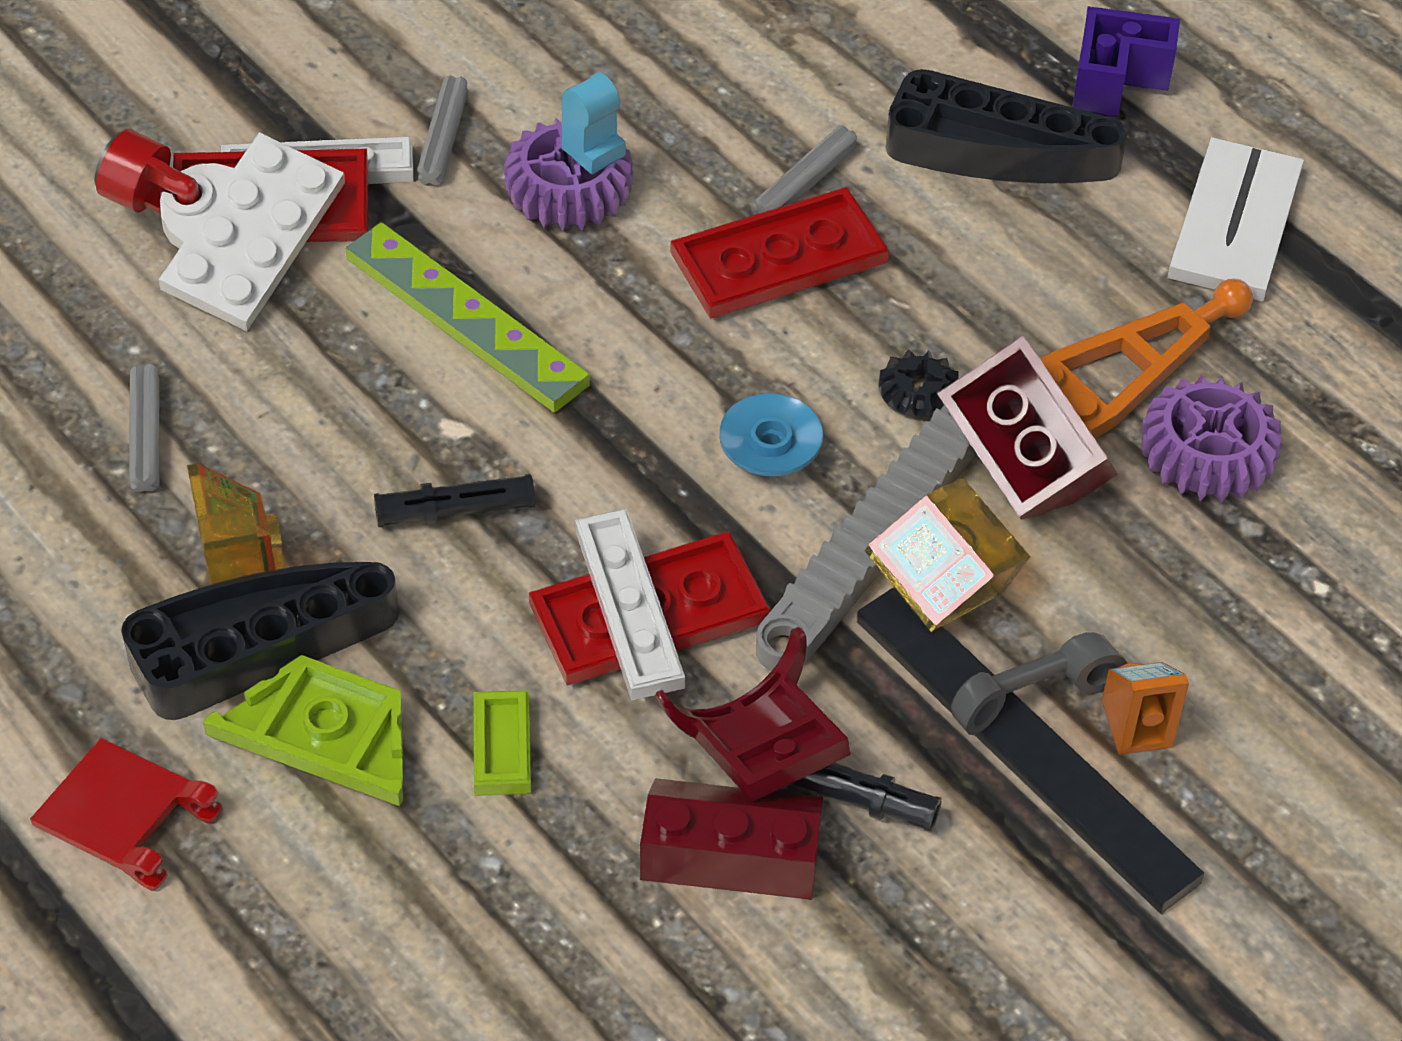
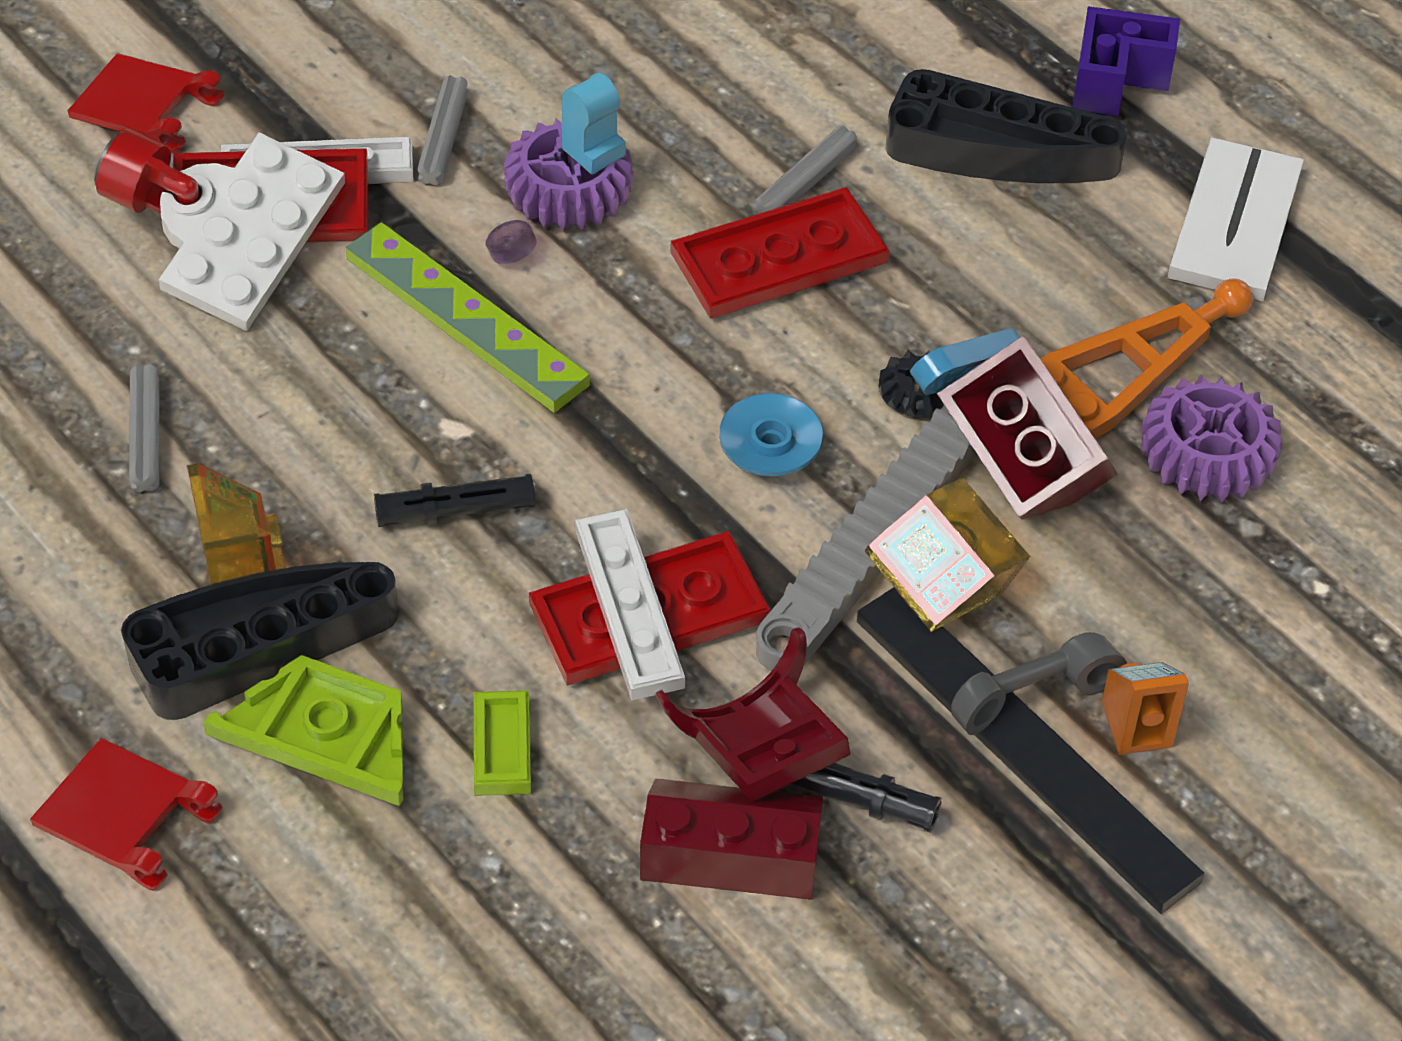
(142, 96): none -> red flag
(511, 241): none -> clear purple tile
(953, 361): none -> dark azure beam

